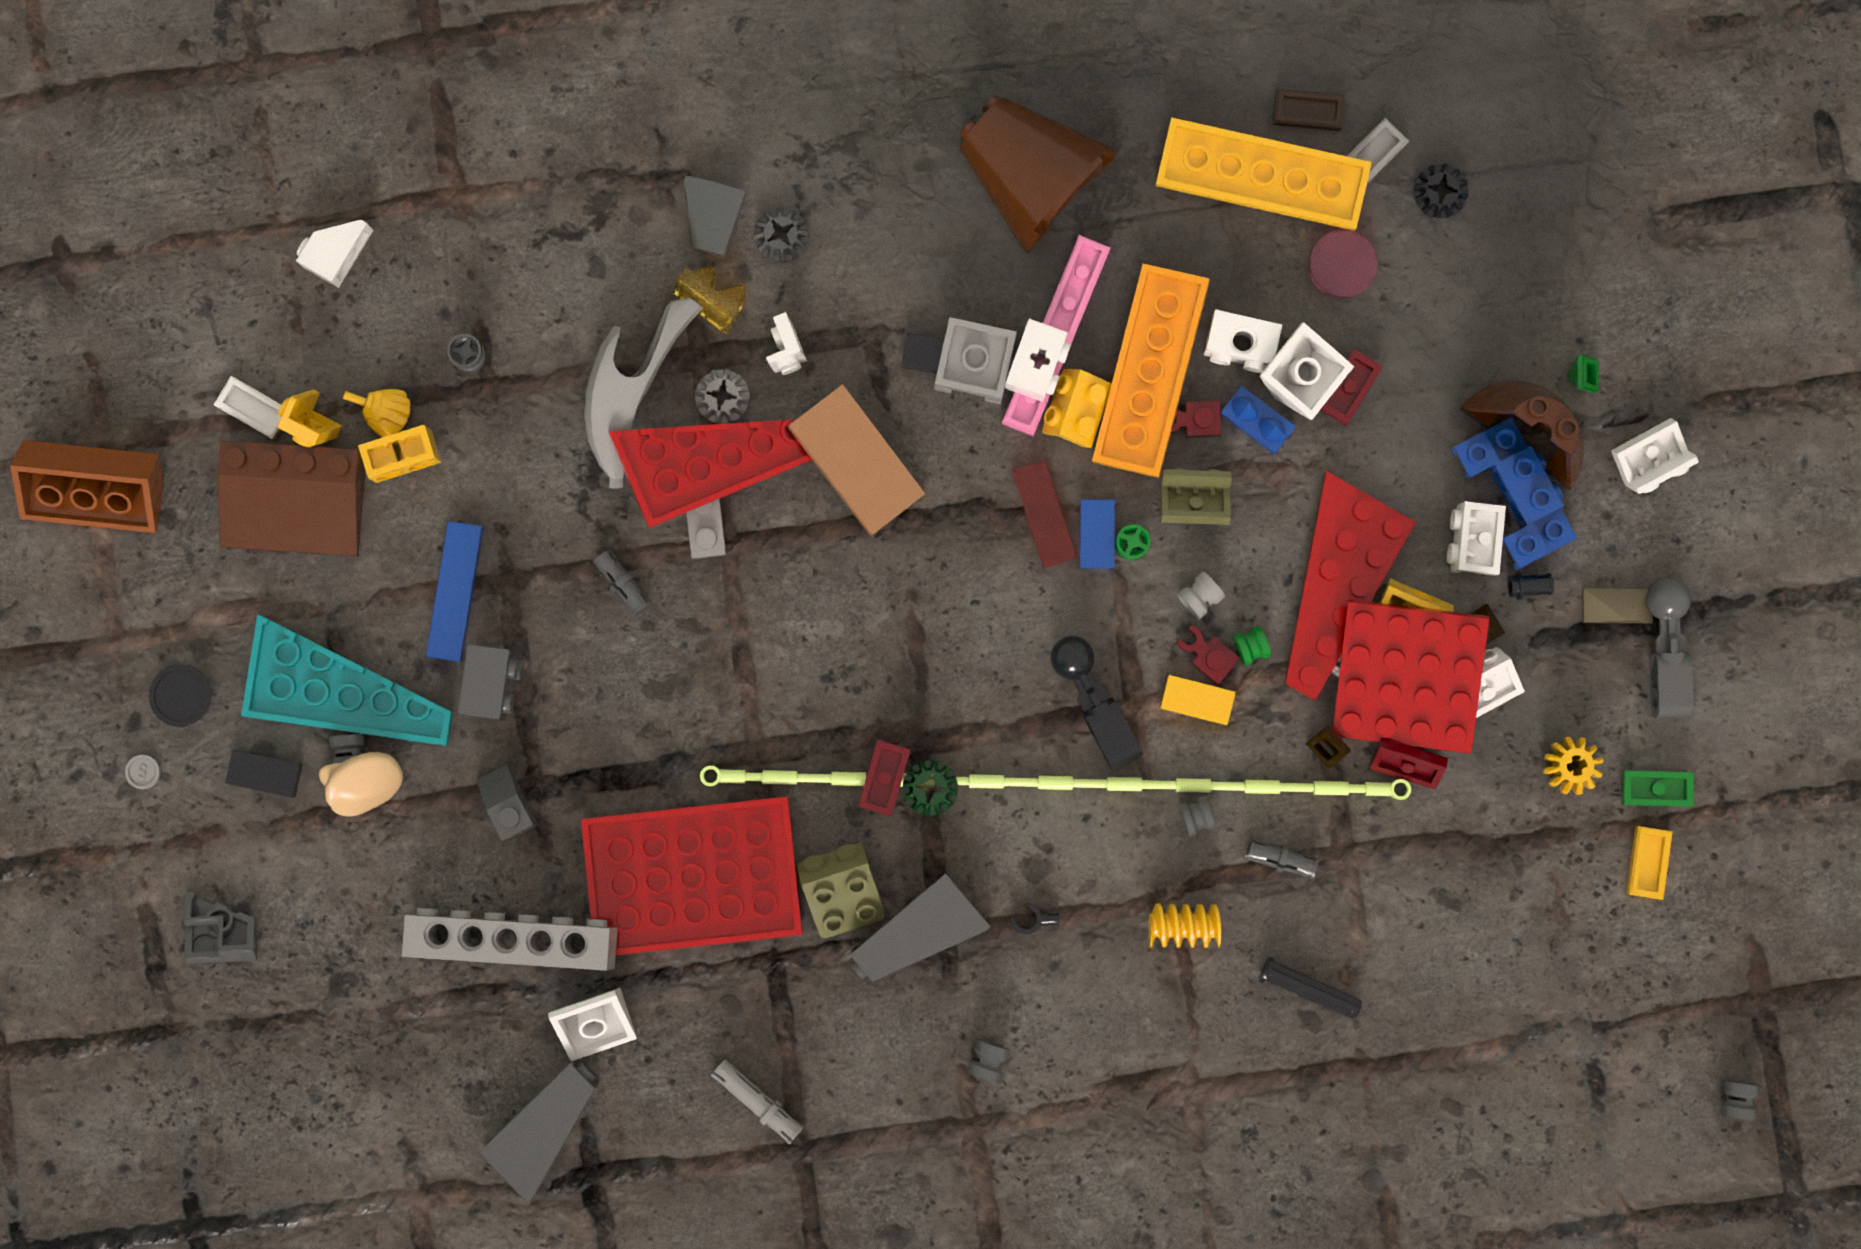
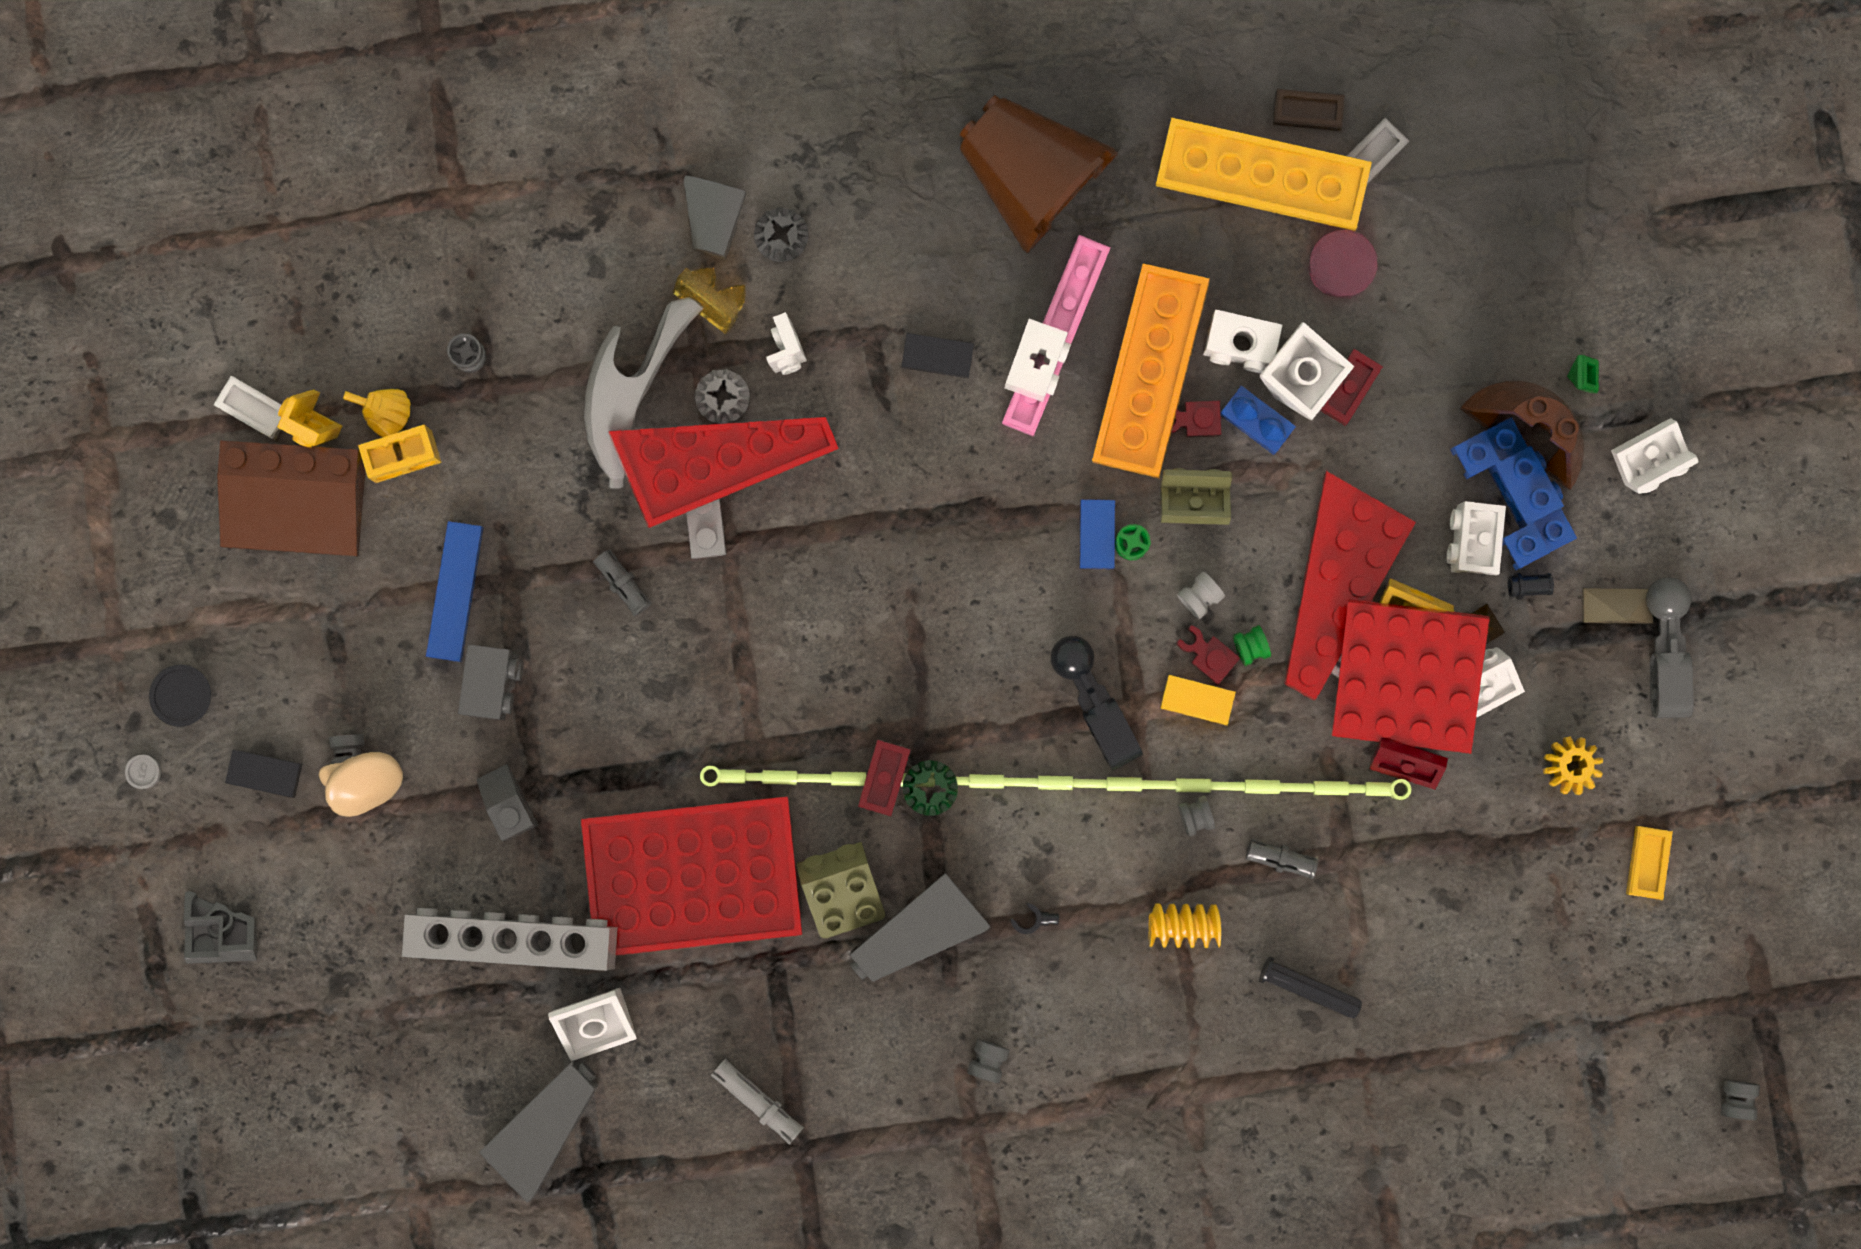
(88, 486): dark orange slope -> none
(315, 687): teal wing -> none
(333, 250): white slope -> none
(856, 460): medium nougat tile -> none
(975, 359): light grey panel -> none
(1044, 514): clear red tile -> none
(1077, 407): yellow bracket -> none
(1328, 746): dark brown slope -> none
(1428, 199): black gear -> none
(1657, 788): green plate -> none

